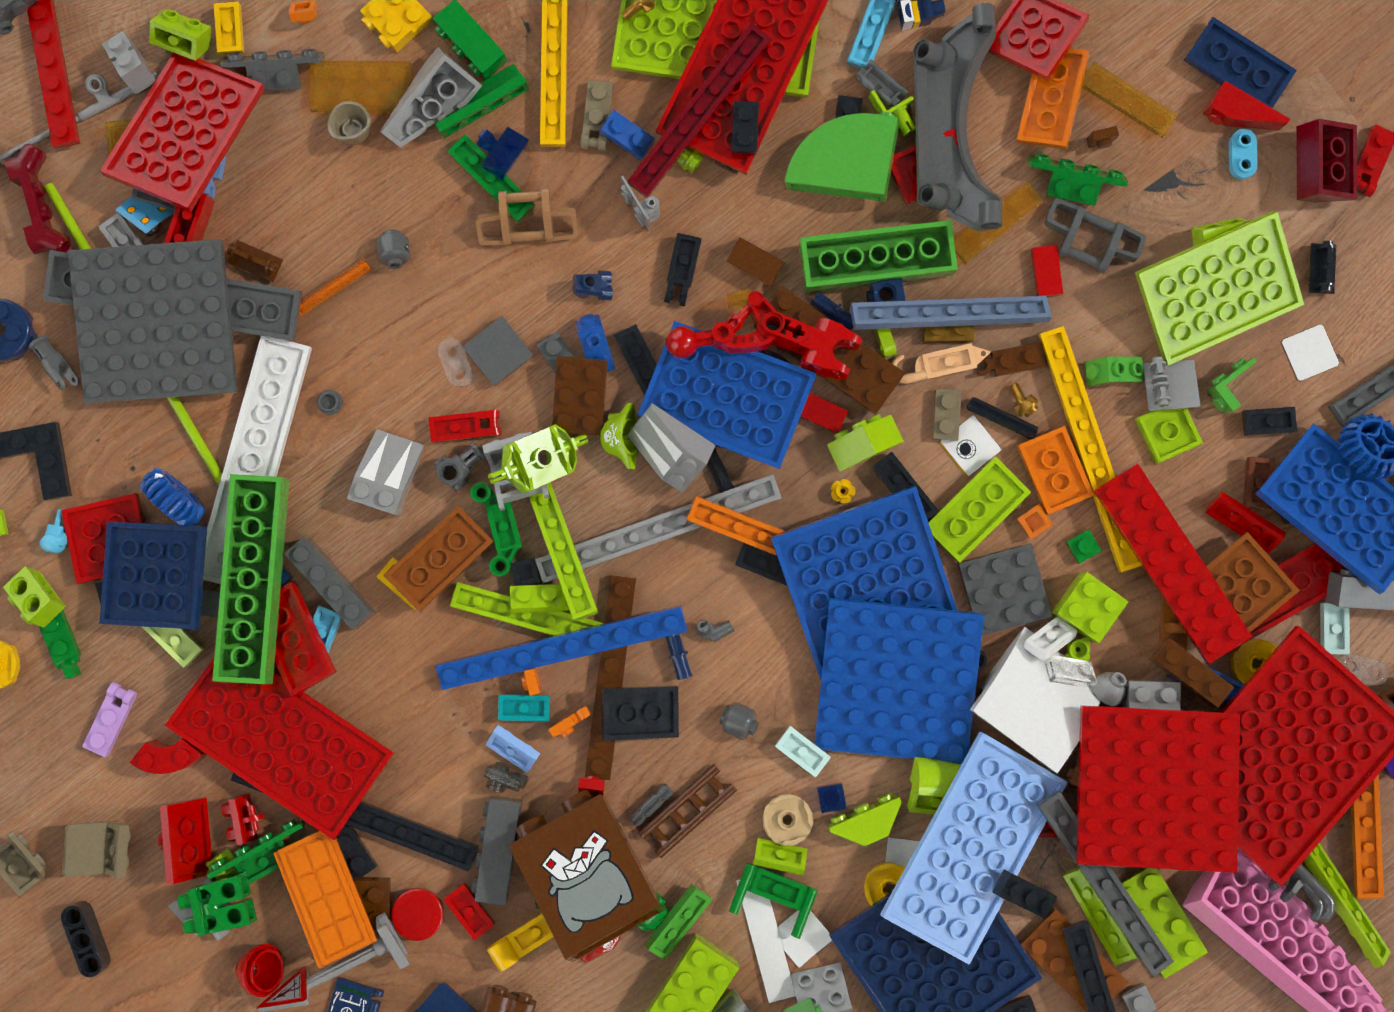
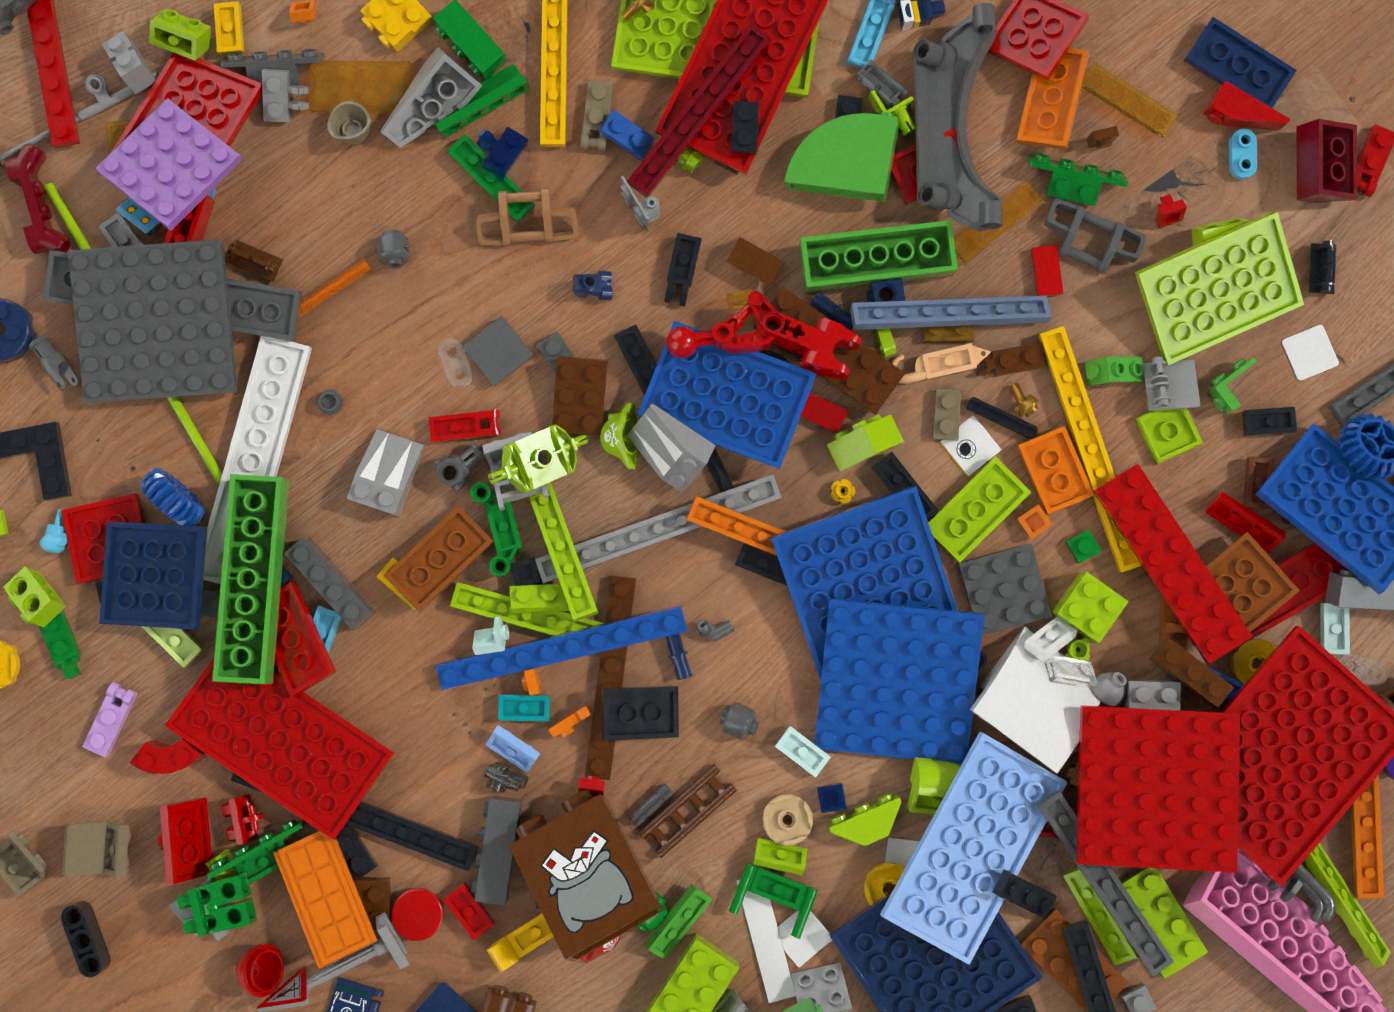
(169, 164): none -> medium lavender plate
(276, 95): none -> light grey hinge
(491, 639): none -> light aqua bracket
(594, 339): blue bracket -> none
(1170, 211): none -> red tile

